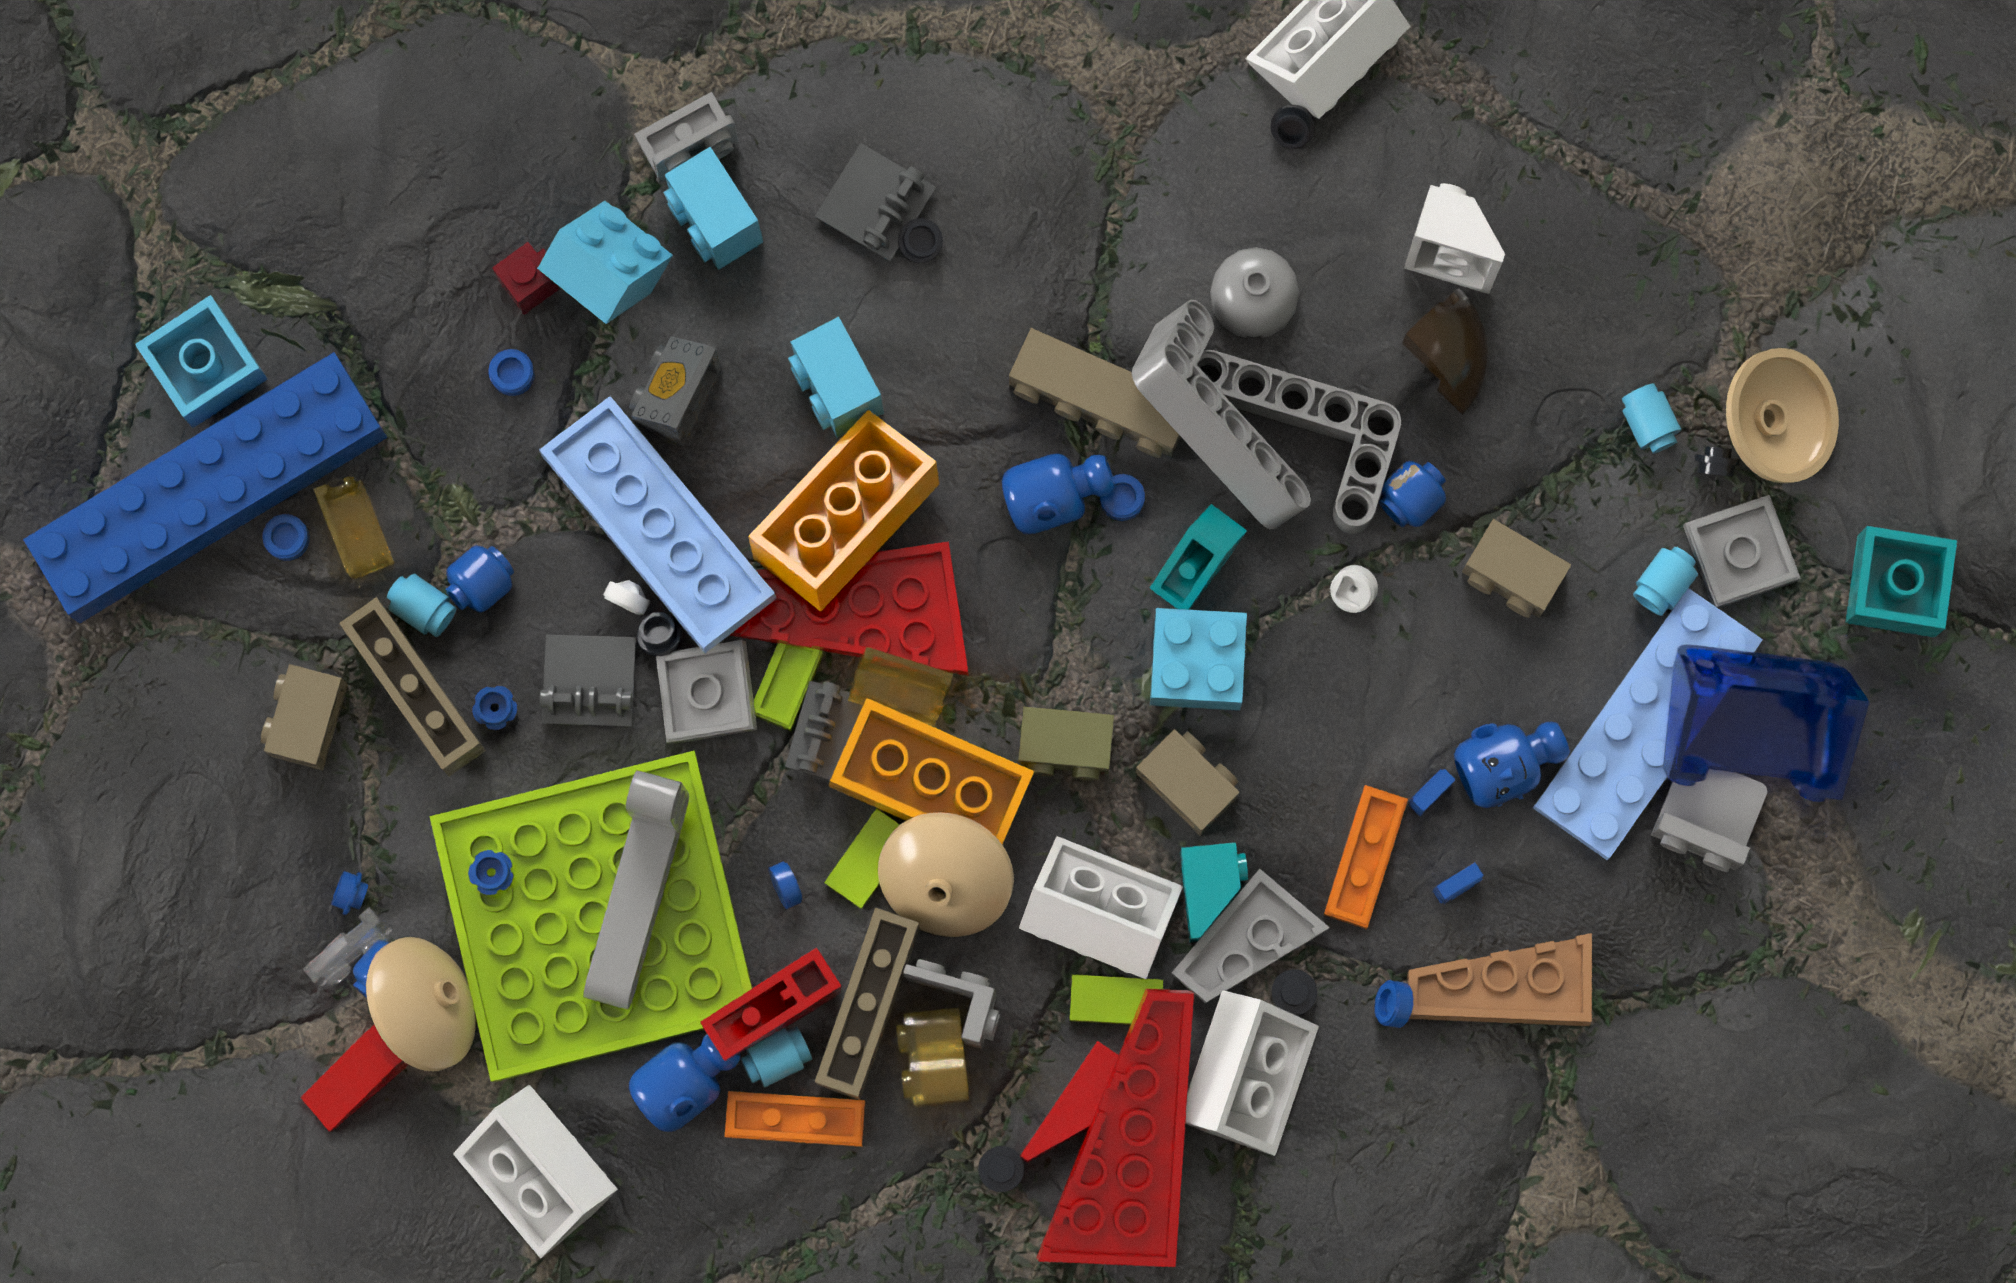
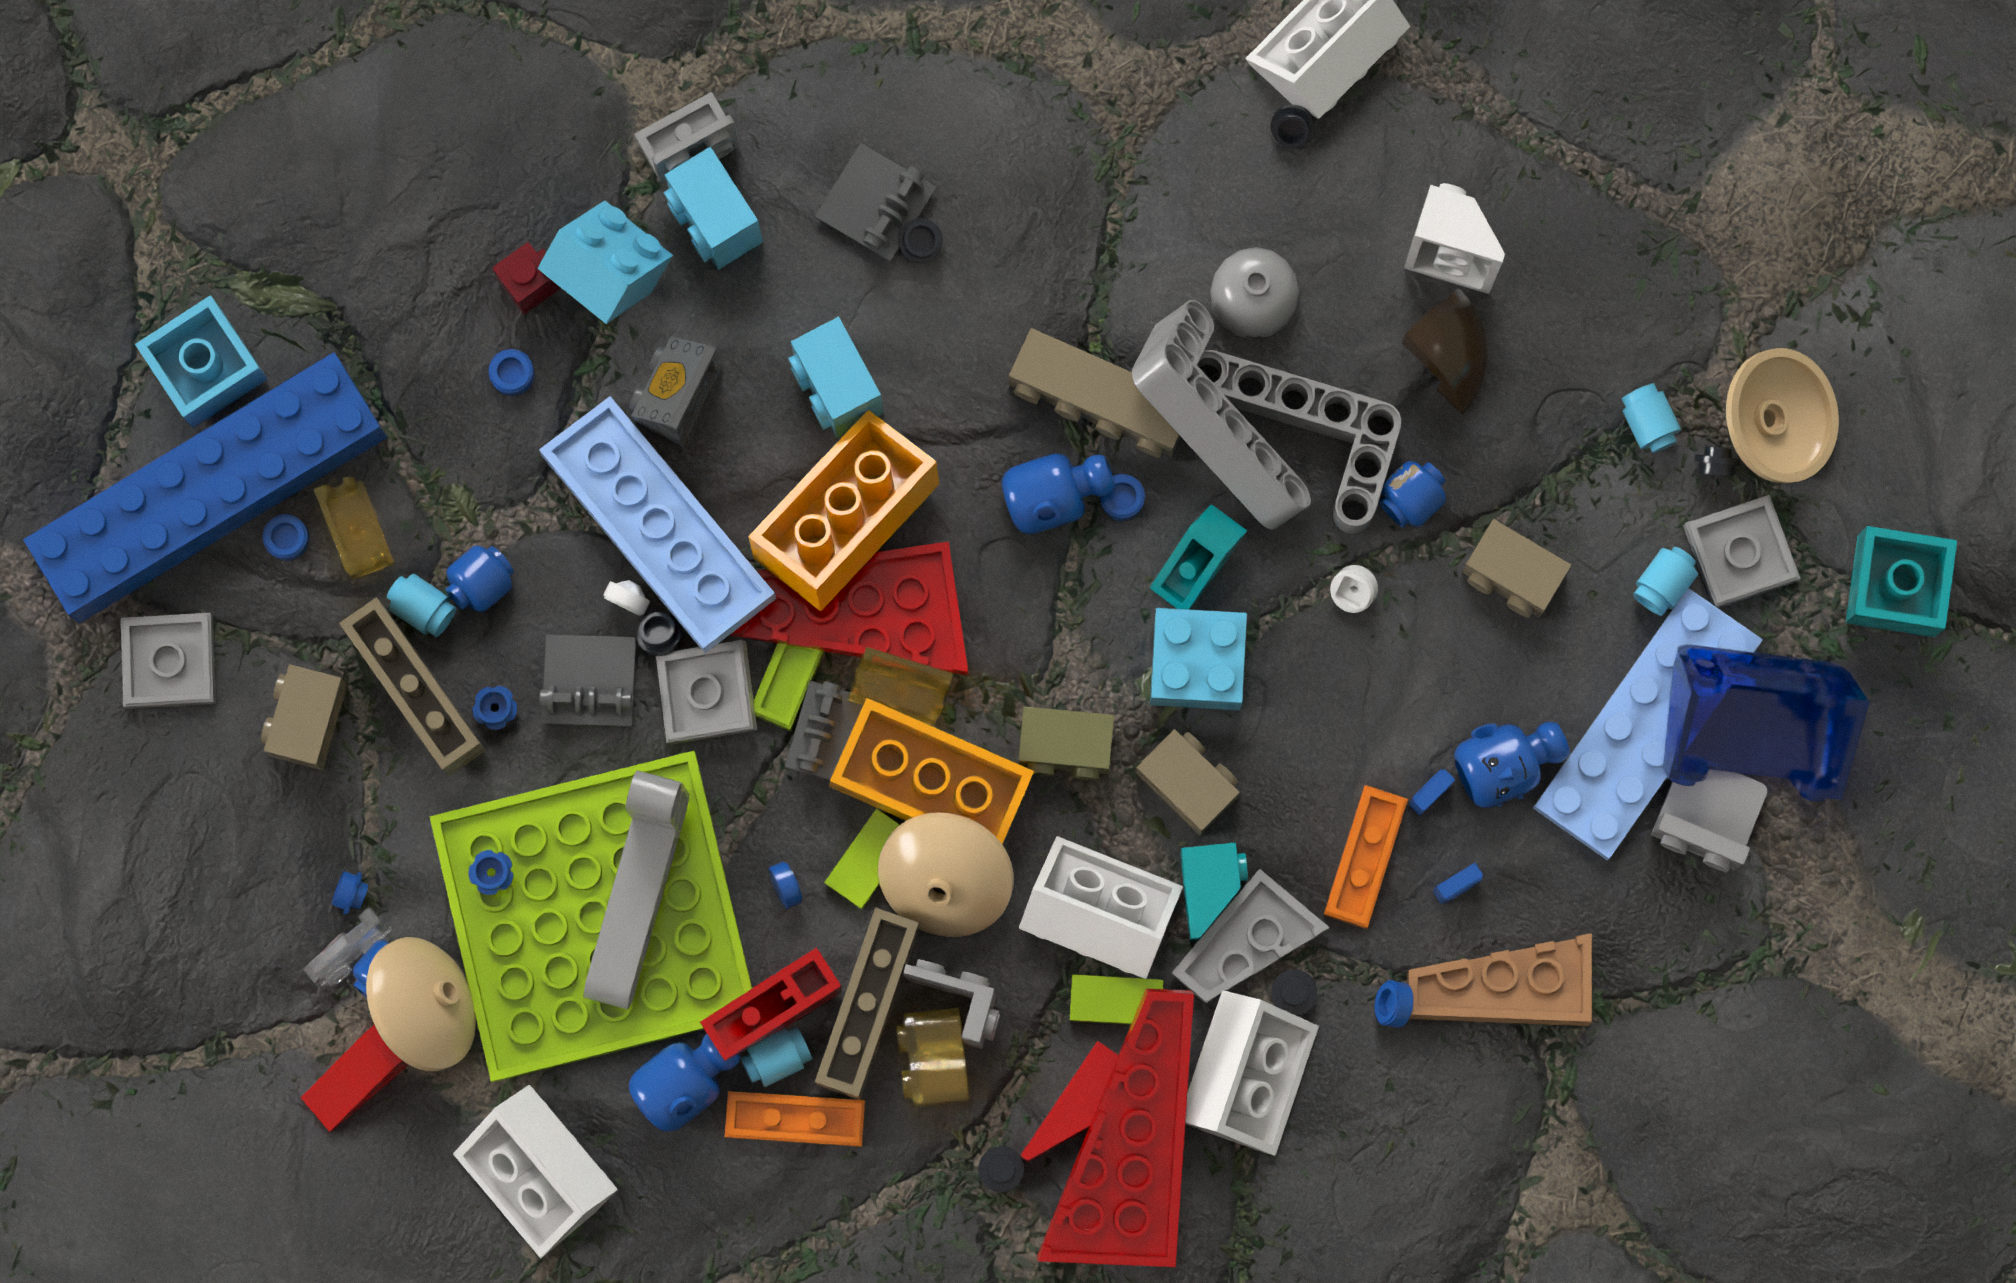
(168, 660): none -> light grey tile

